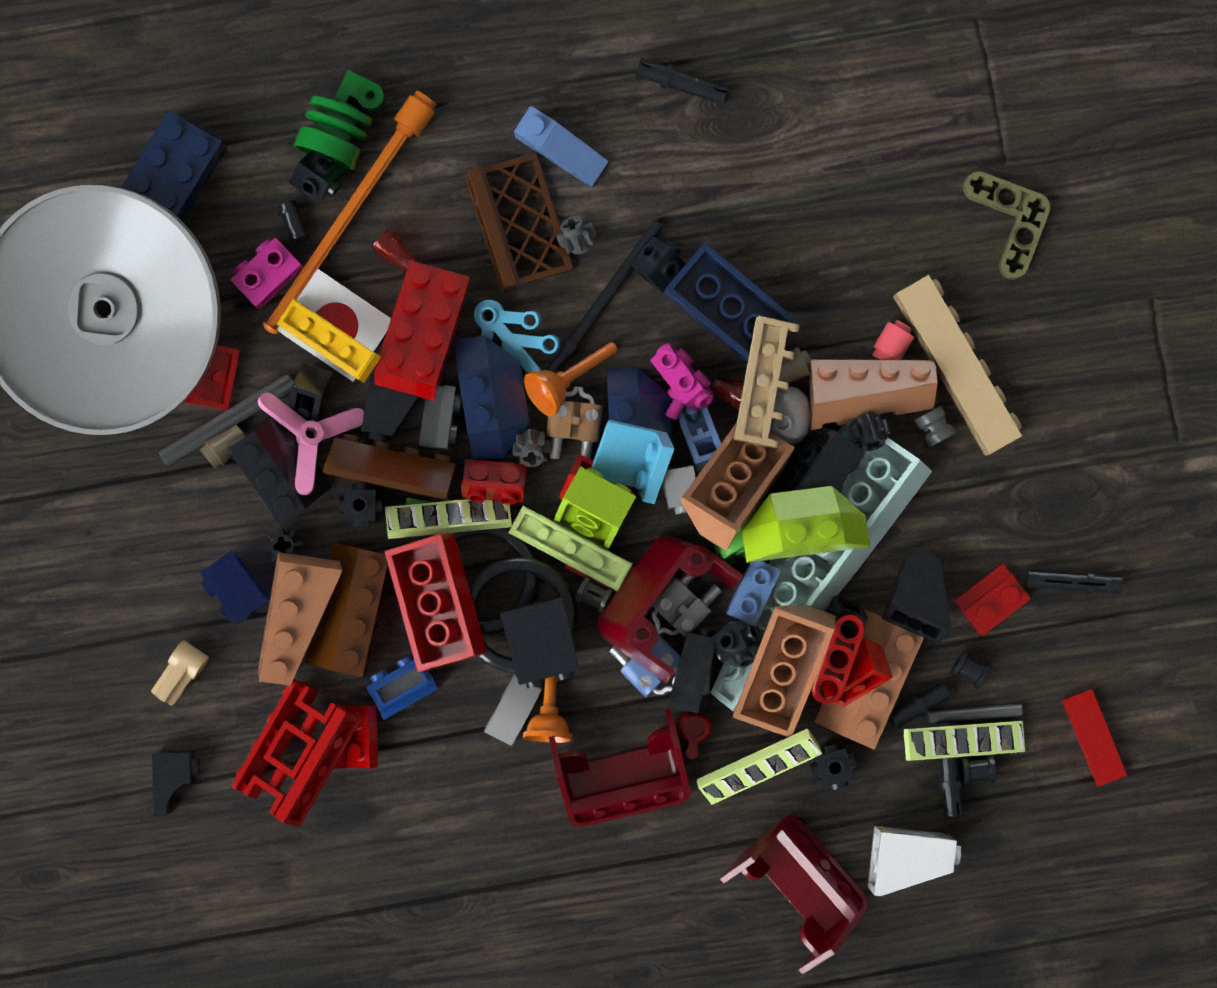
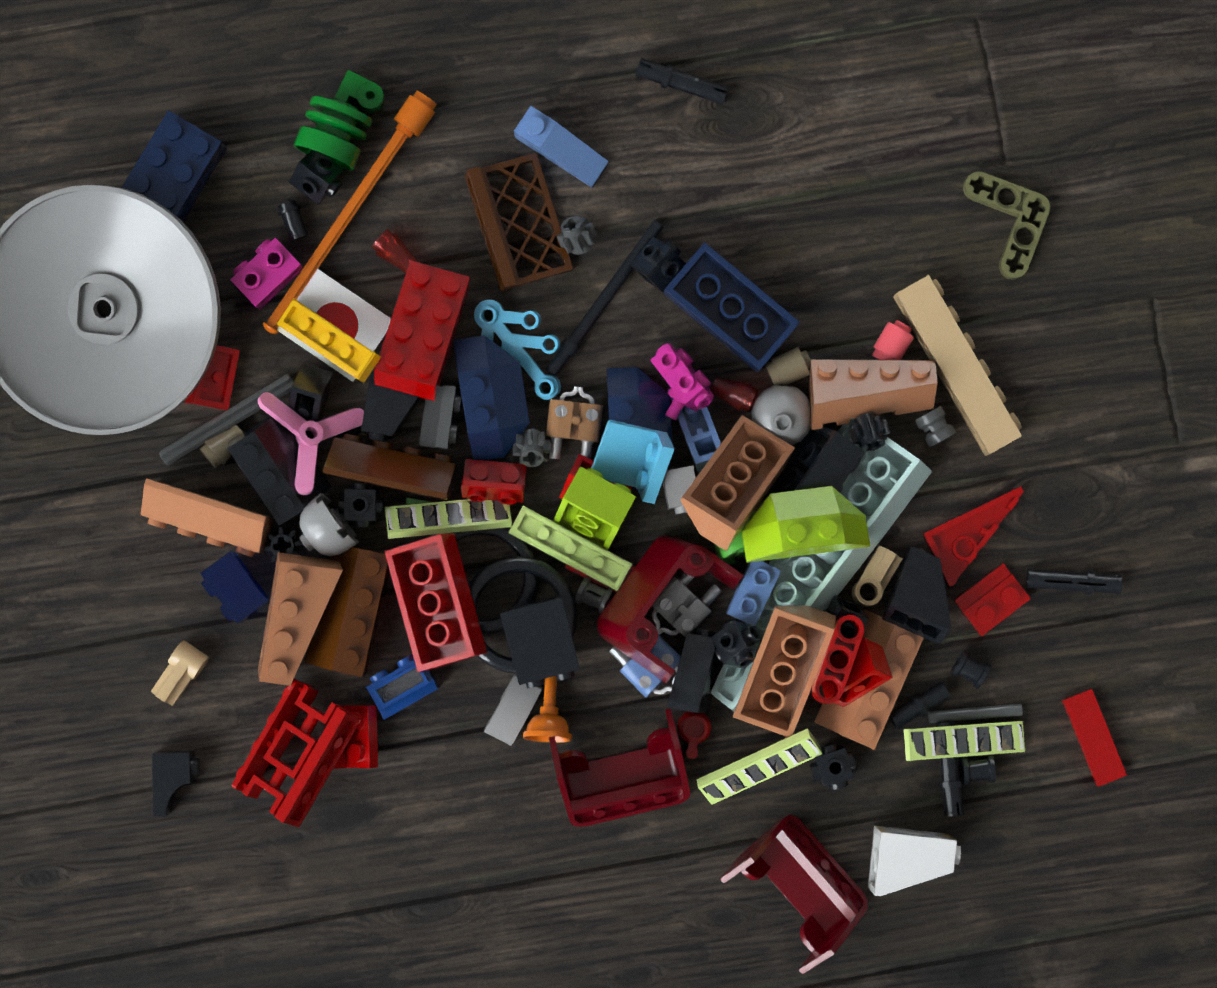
(205, 516): none -> nougat slope
(325, 528): none -> light grey cylinder
(548, 388): orange piece -> none
(763, 381): tan hinge -> none
(877, 574): none -> tan piece
(963, 536): none -> red wing

